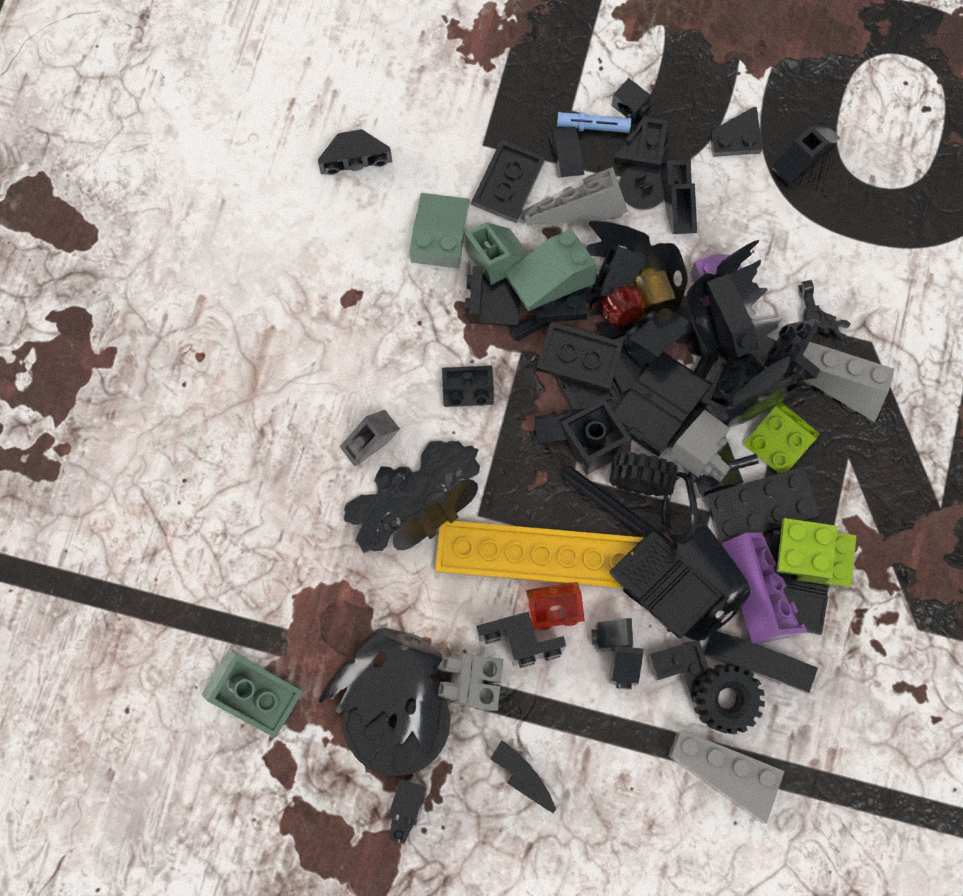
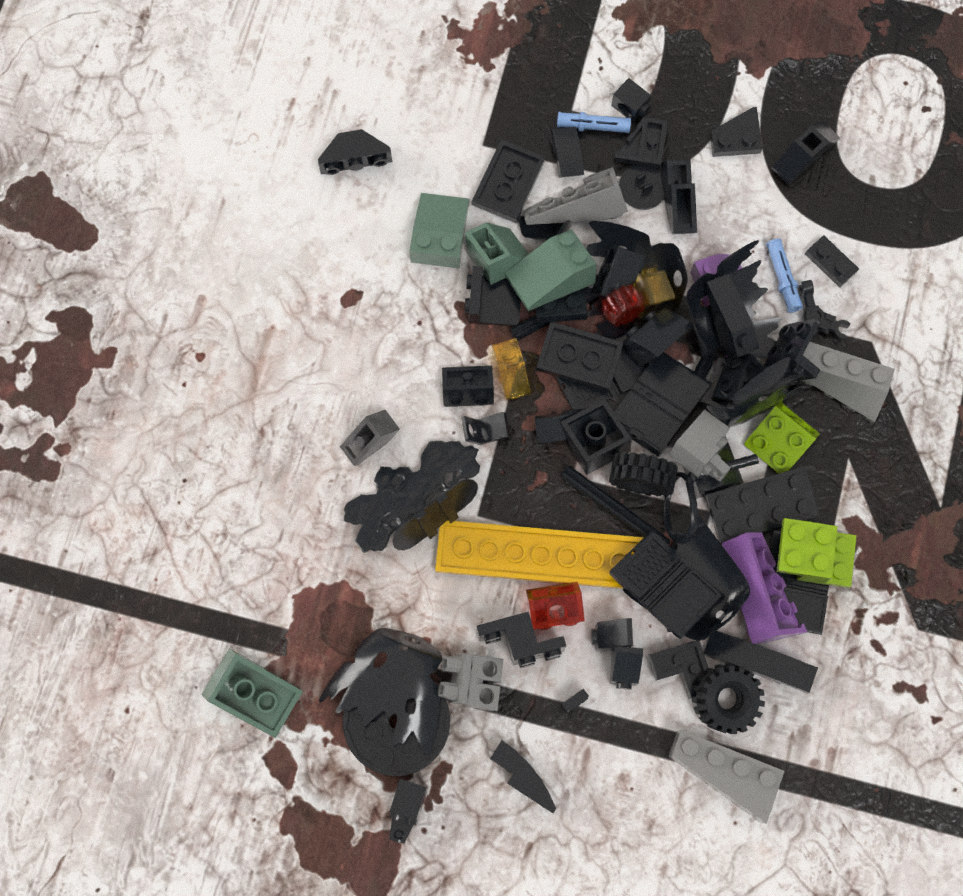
(486, 429): none -> black bracket
(511, 369): none -> clear yellow slope
(543, 231): none -> black piece
(574, 701): none -> black tile
(787, 284): none -> light blue pin
(831, 261): none -> black plate

